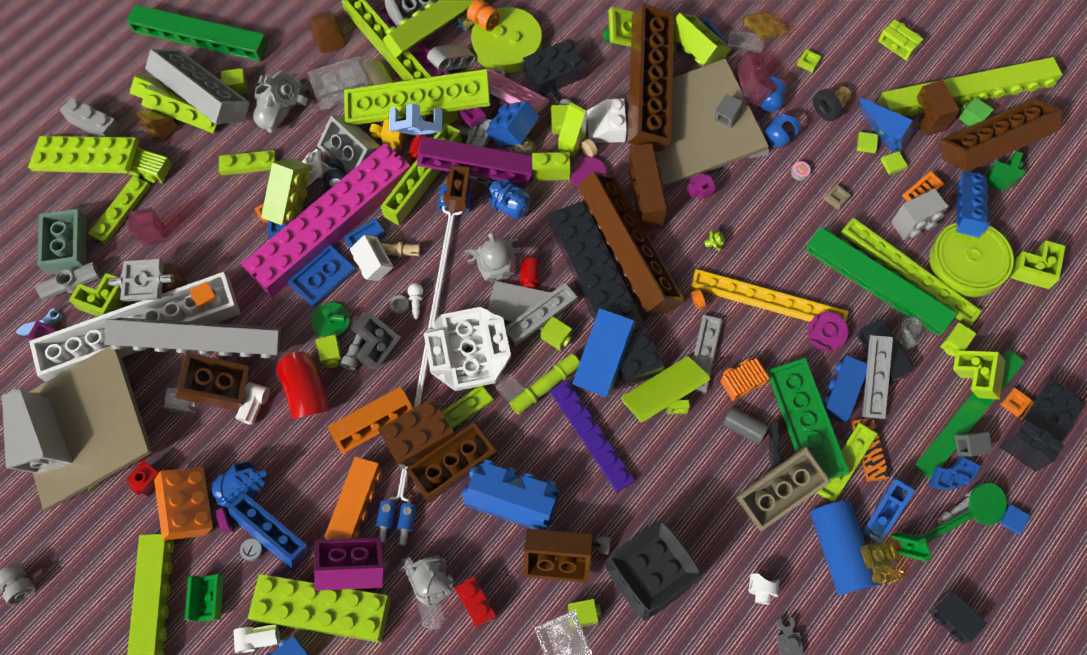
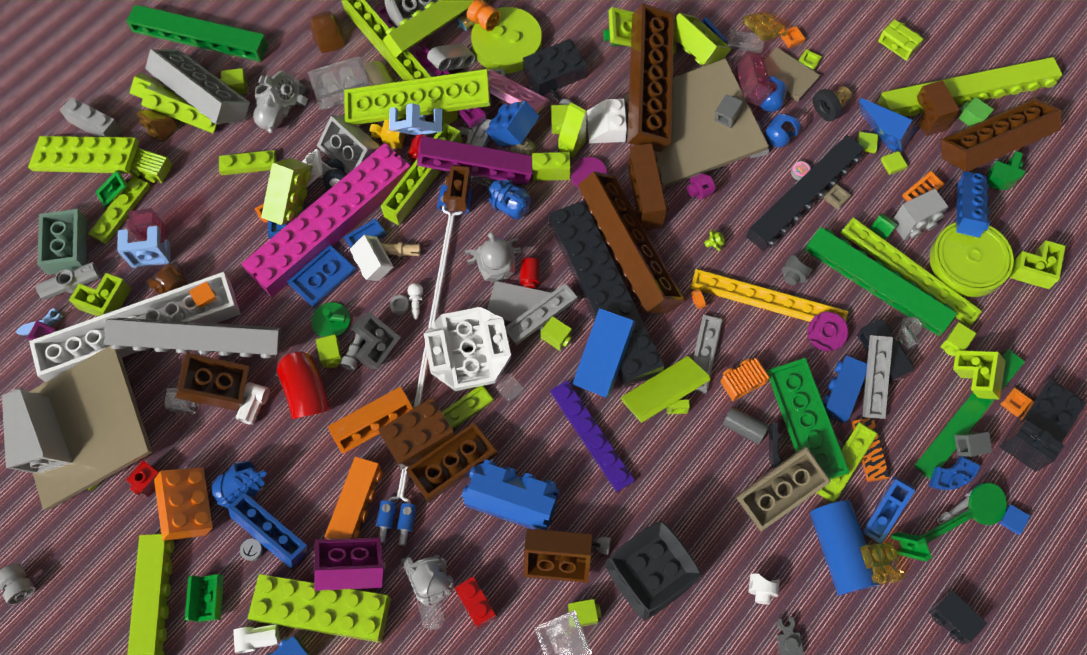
(111, 188): none -> green slope
(142, 280): light grey plate -> none
(144, 252): none -> light blue panel
(224, 521): magenta tile -> none
(544, 384): lime piece -> none
(588, 148): tan tile -> none
(792, 72): none -> dark tan tile
(794, 37): none -> orange tile
(795, 271): none -> dark grey piece
(805, 193): none -> black brick
(883, 226): none -> green tile

